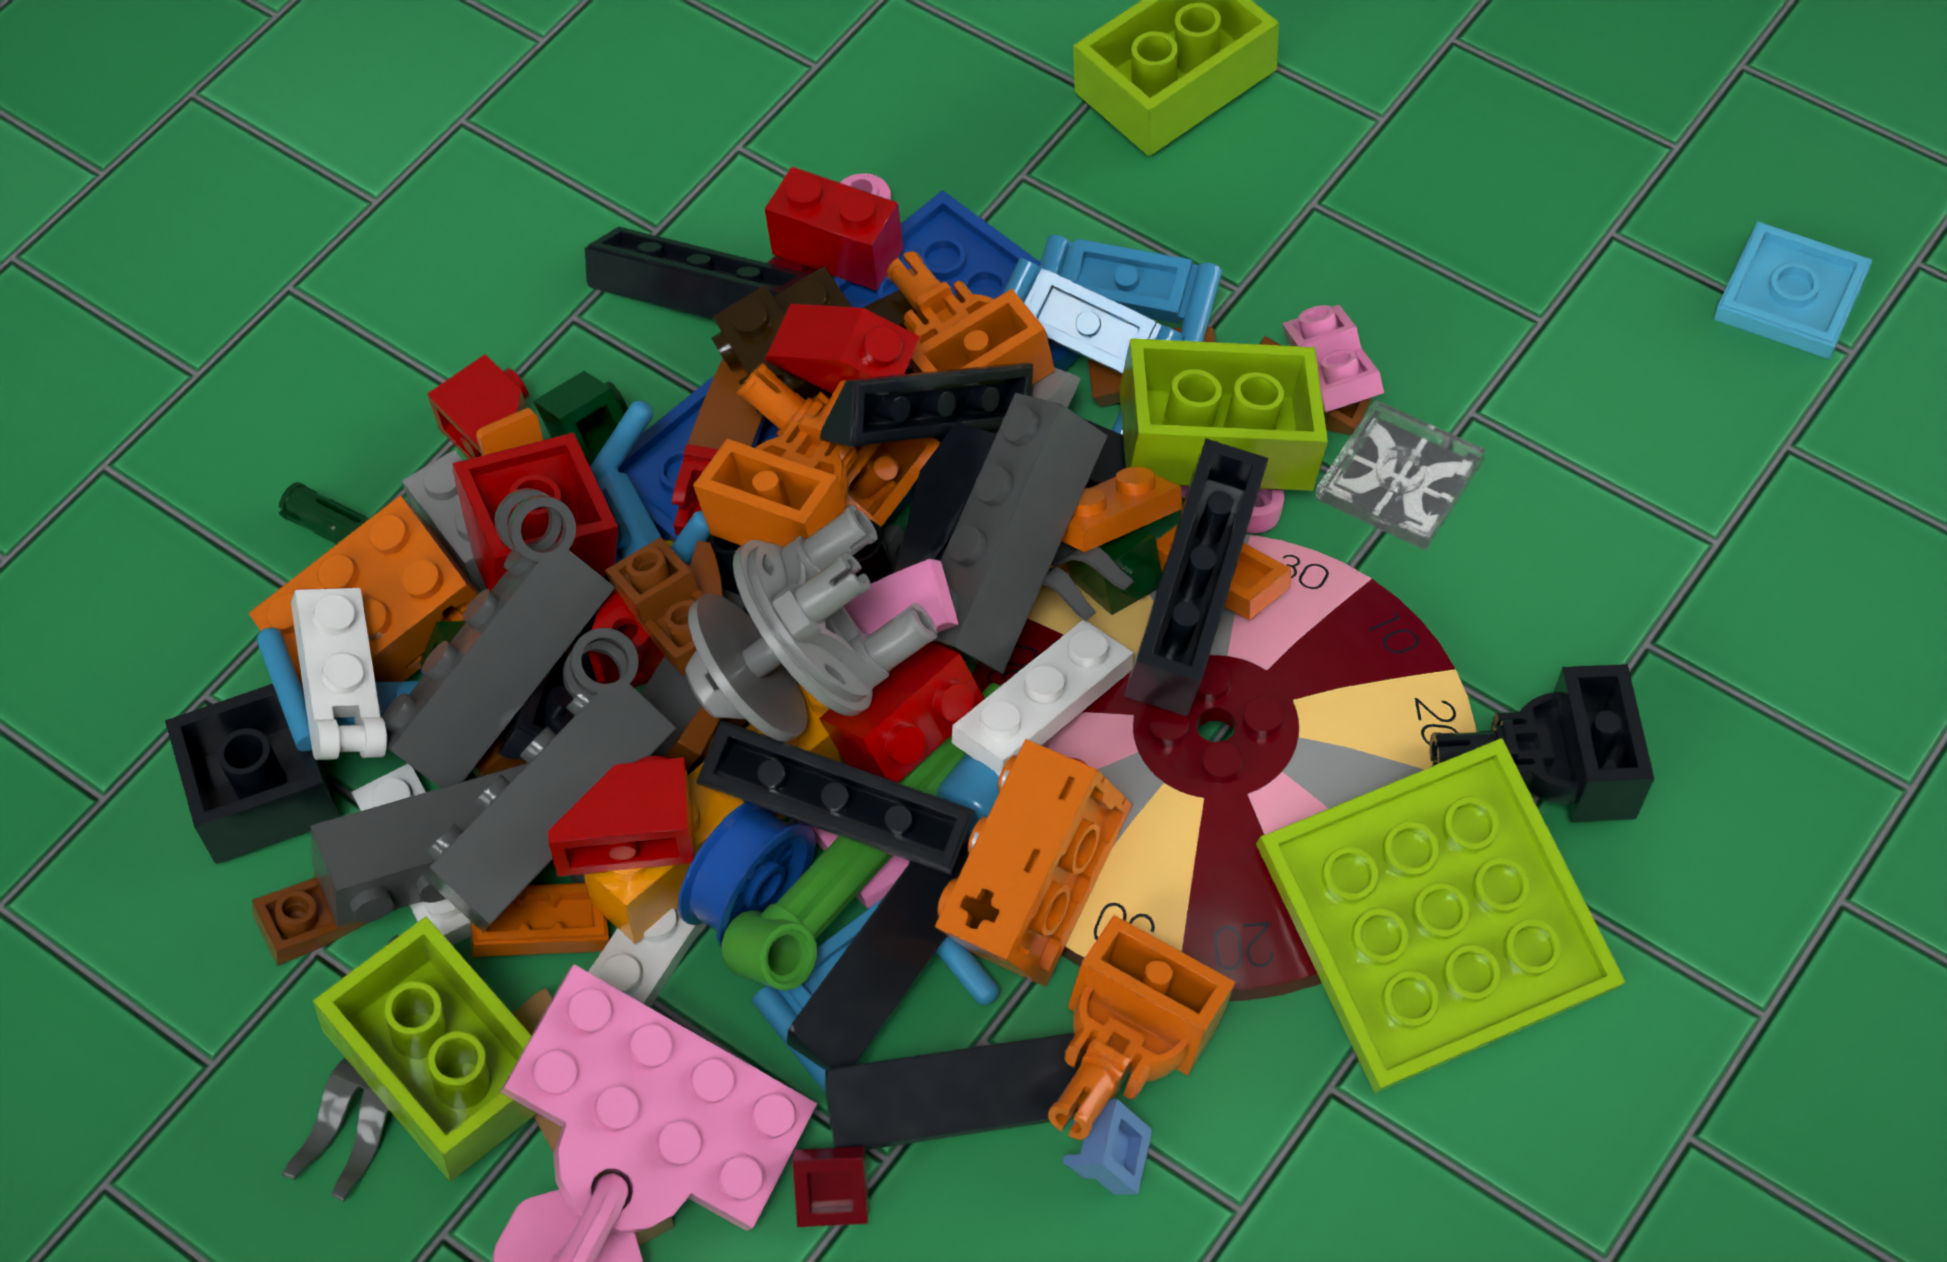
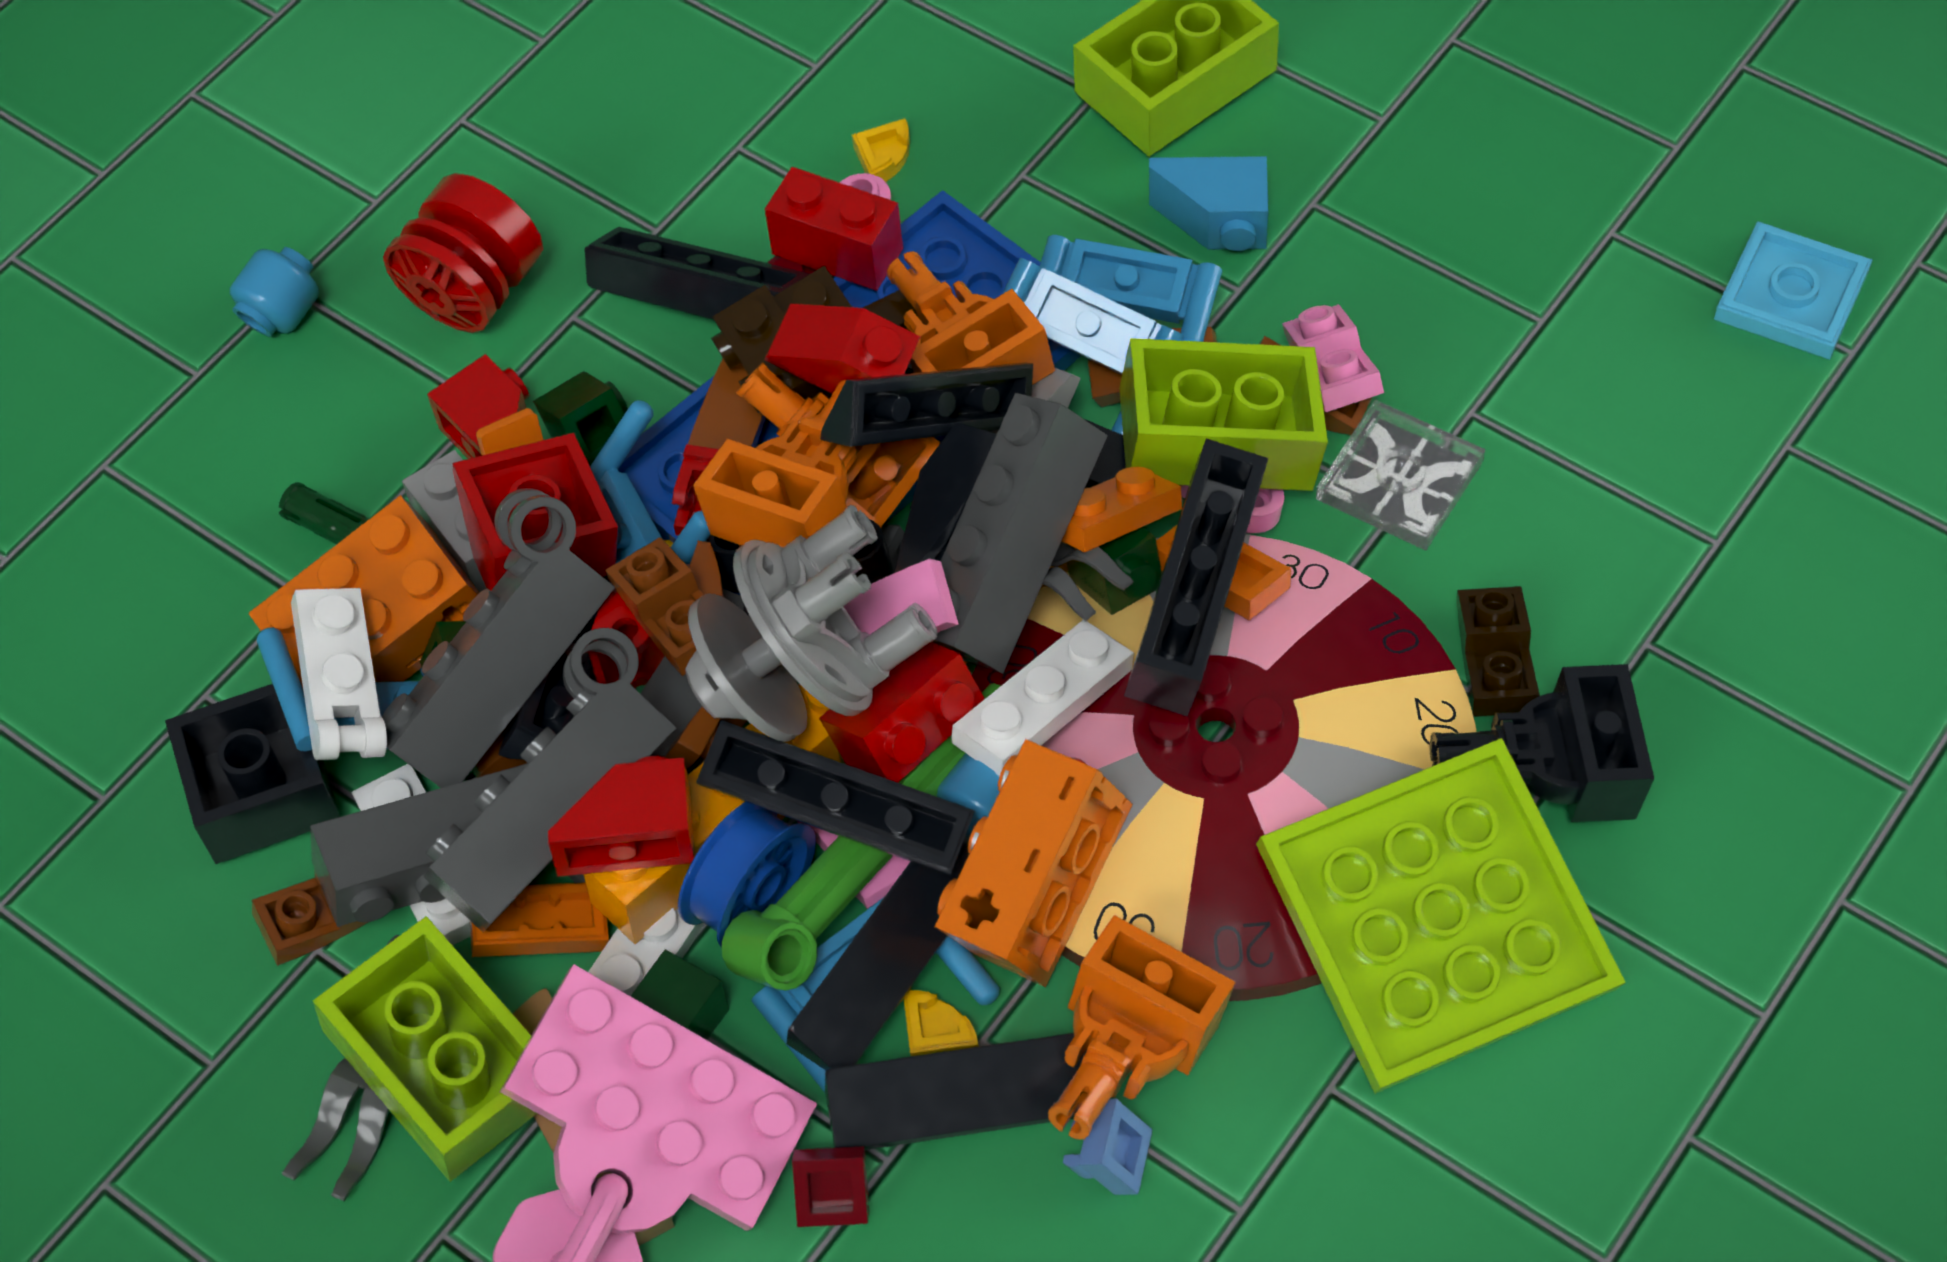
(274, 291): none -> dark azure head
(463, 252): none -> red wheel
(683, 994): none -> dark green brick
(883, 148): none -> yellow tile
(936, 1025): none -> yellow tile
(1213, 199): none -> dark azure slope
(1496, 649): none -> dark brown slope

